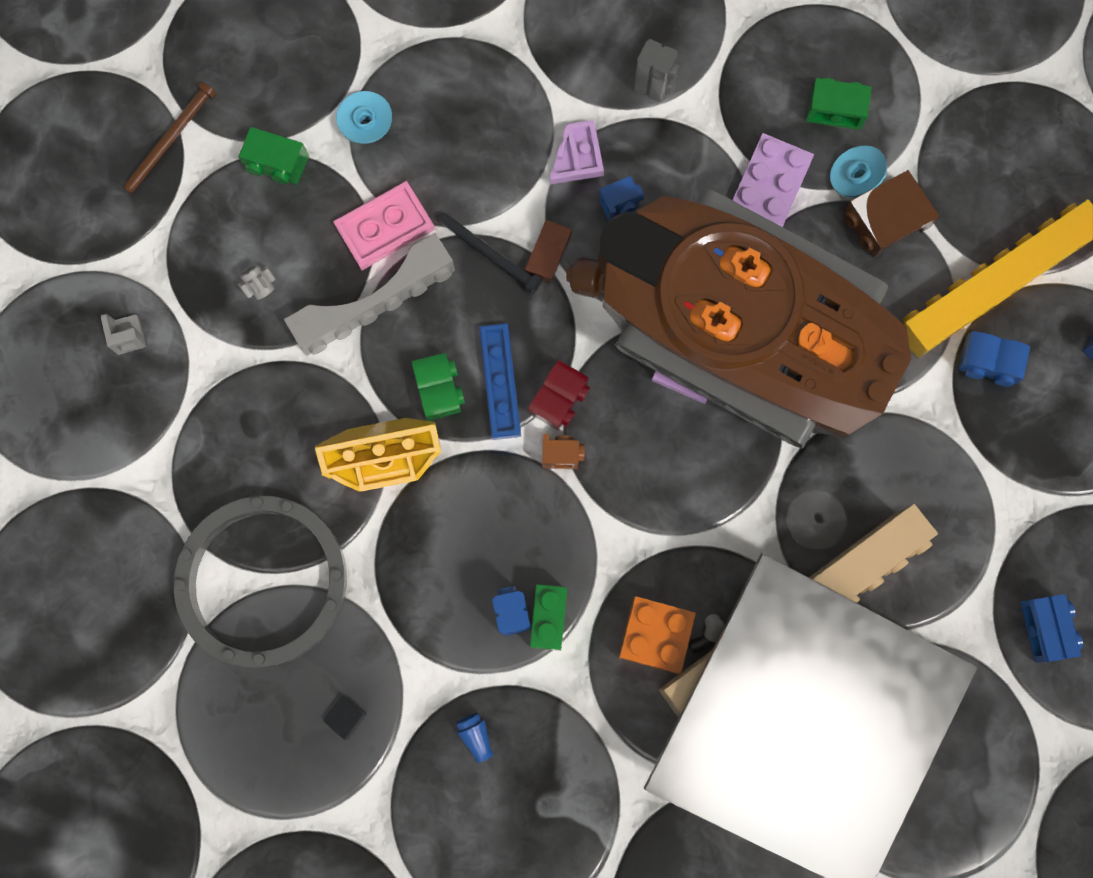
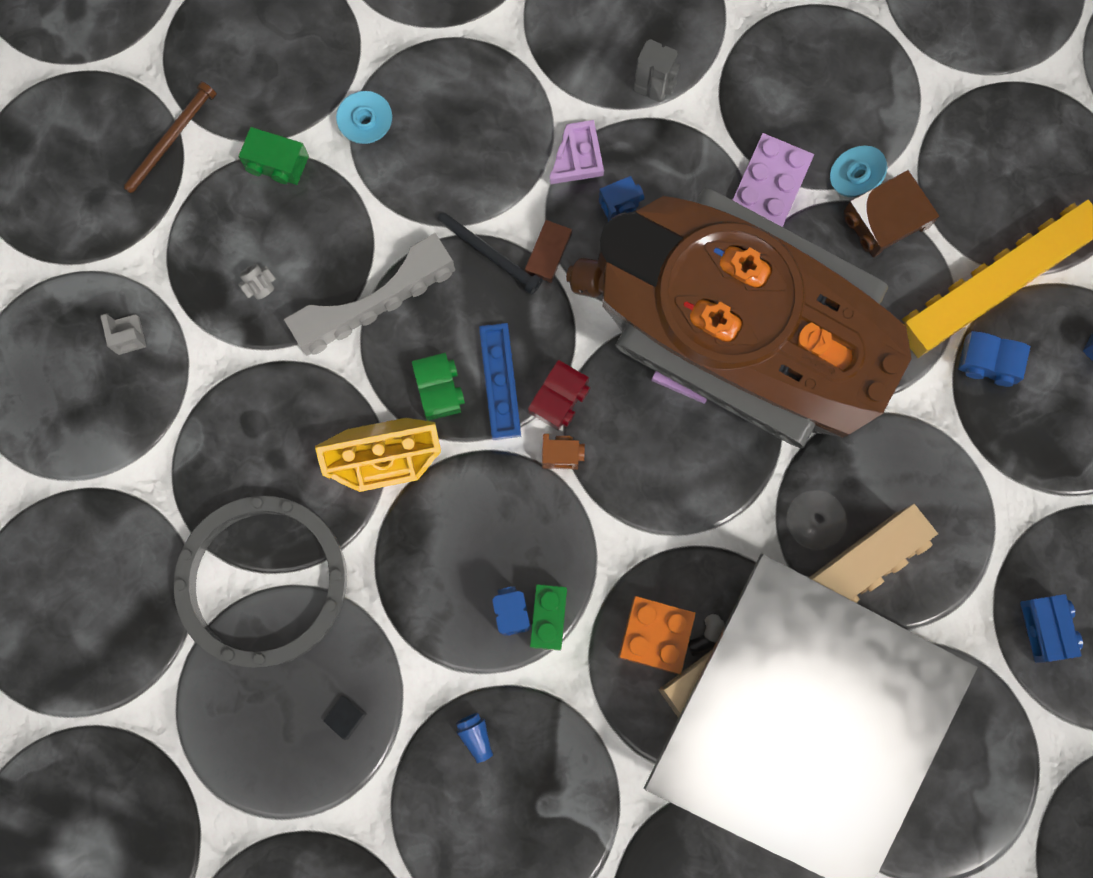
(384, 225): bright pink tile -> none
(838, 103): green brick -> none

